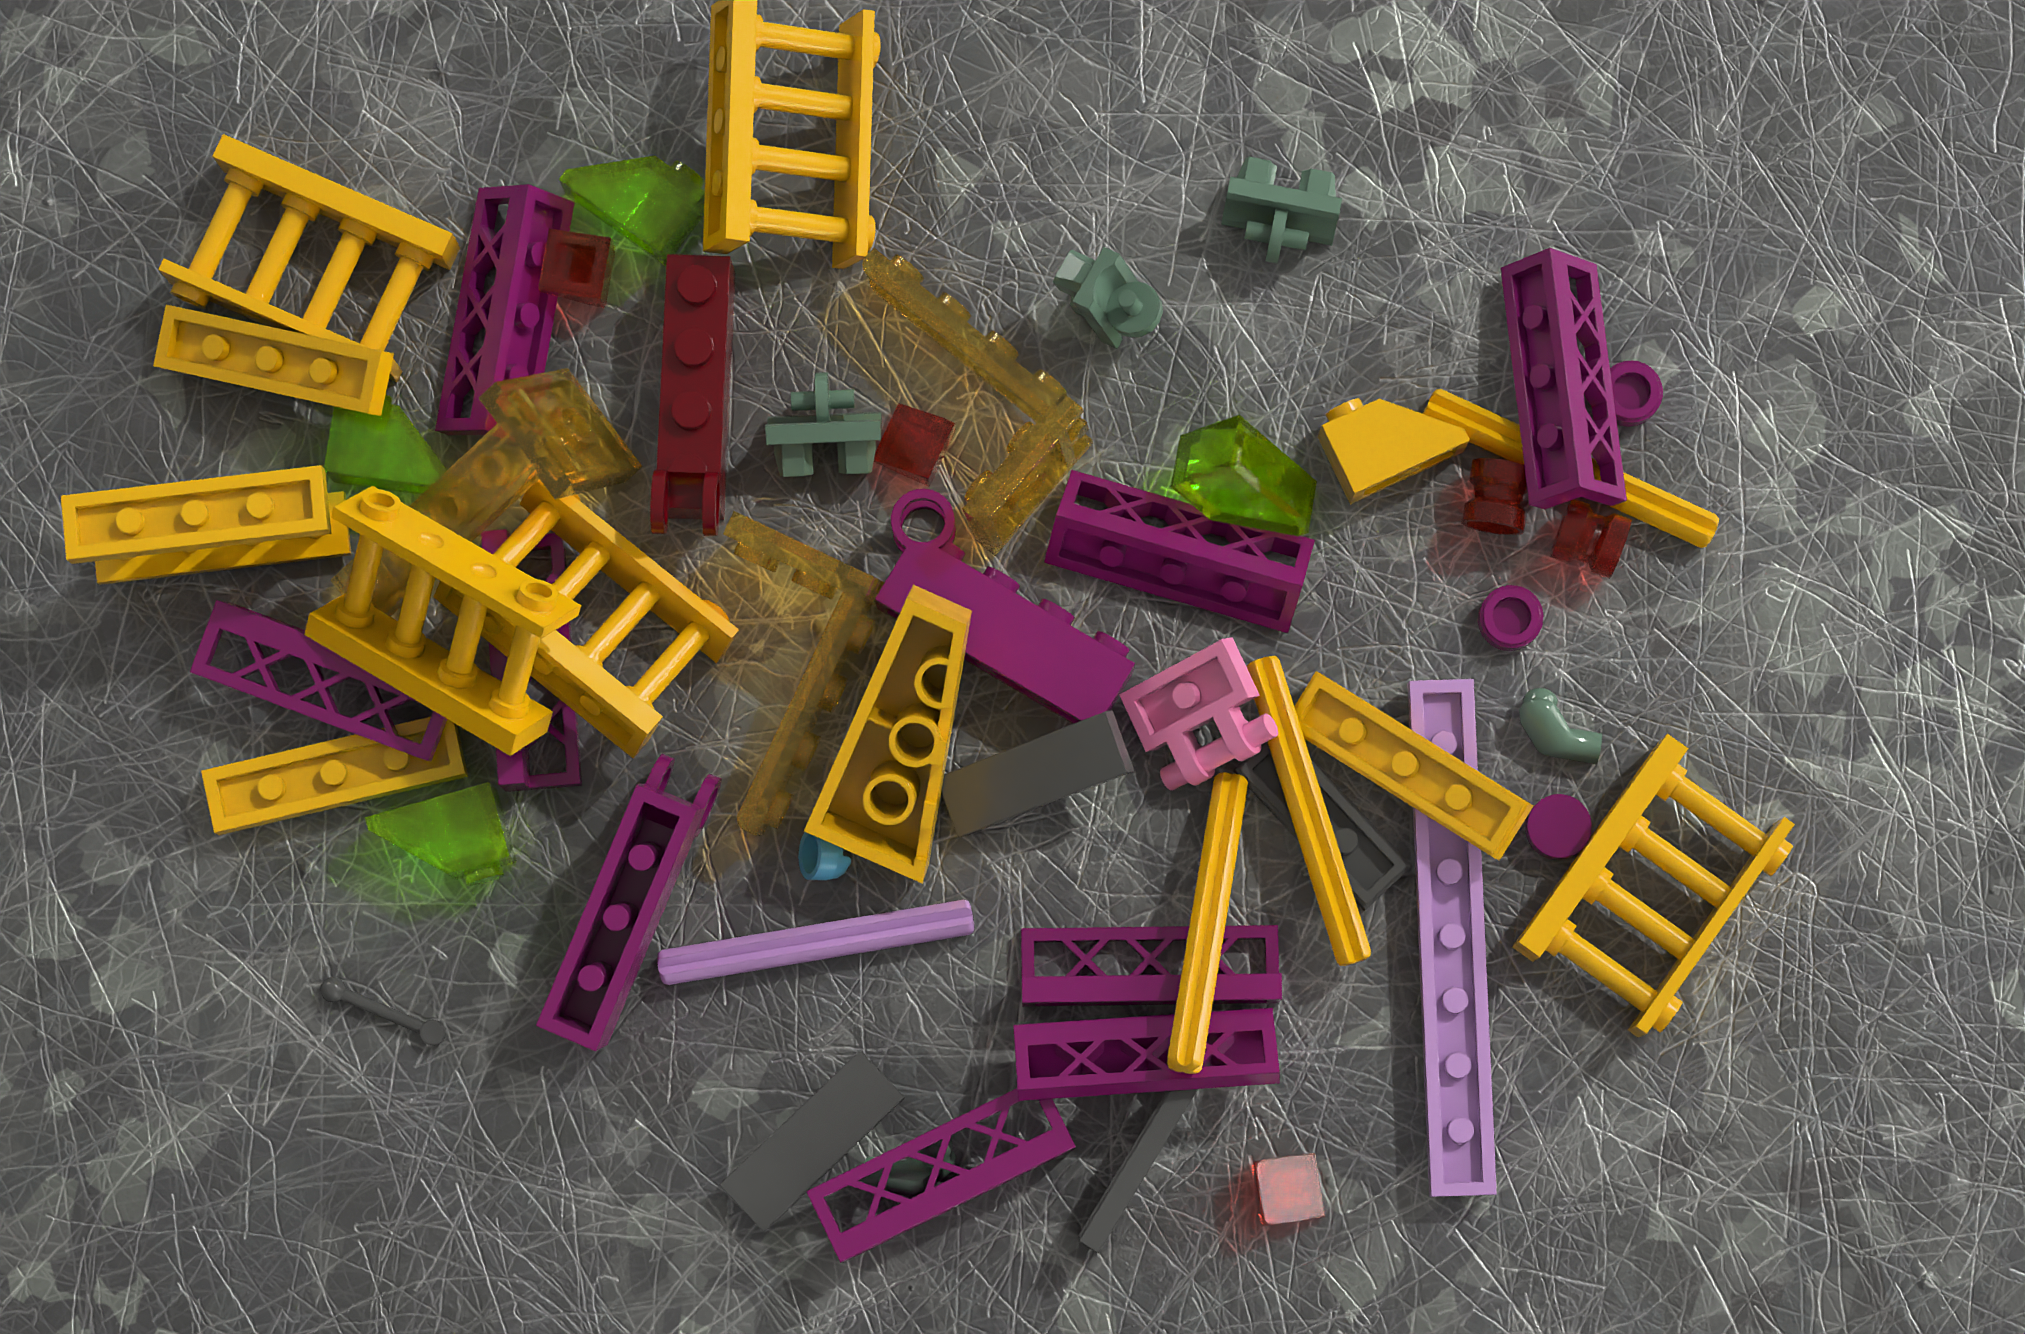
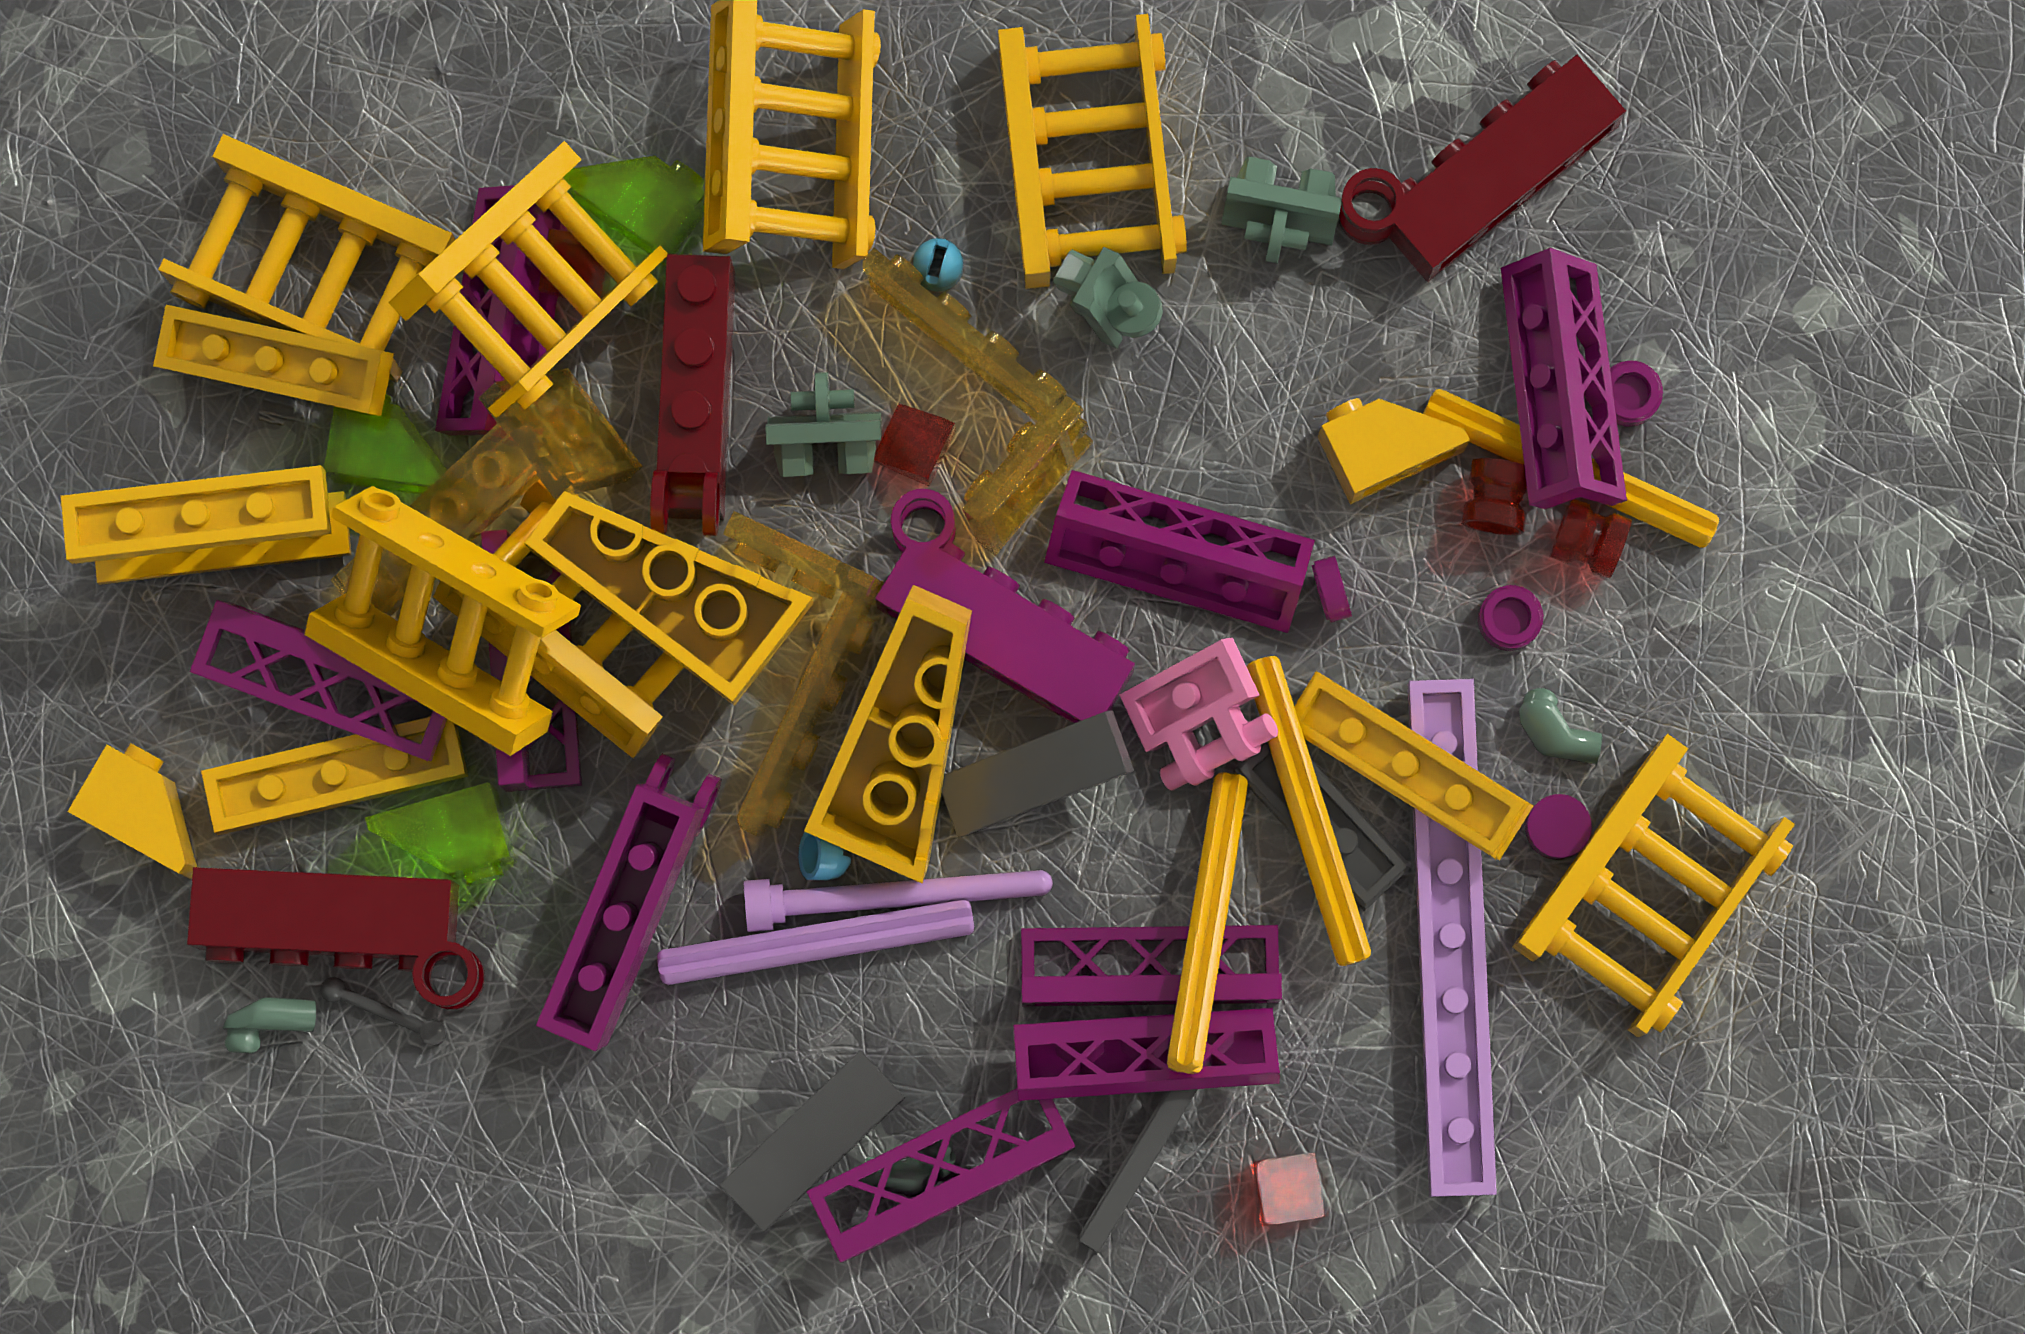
(137, 807): none -> yellow slope
(267, 1014): none -> sand green arm
(334, 917): none -> dark red hinge
(477, 256): none -> yellow fence
(684, 601): none -> yellow wedge
(770, 904): none -> lavender piece
(951, 266): none -> medium azure hinge
(1032, 127): none -> yellow fence
(1243, 478): clear neon green slope -> none
(1331, 589): none -> magenta tile
(1491, 174): none -> dark red hinge

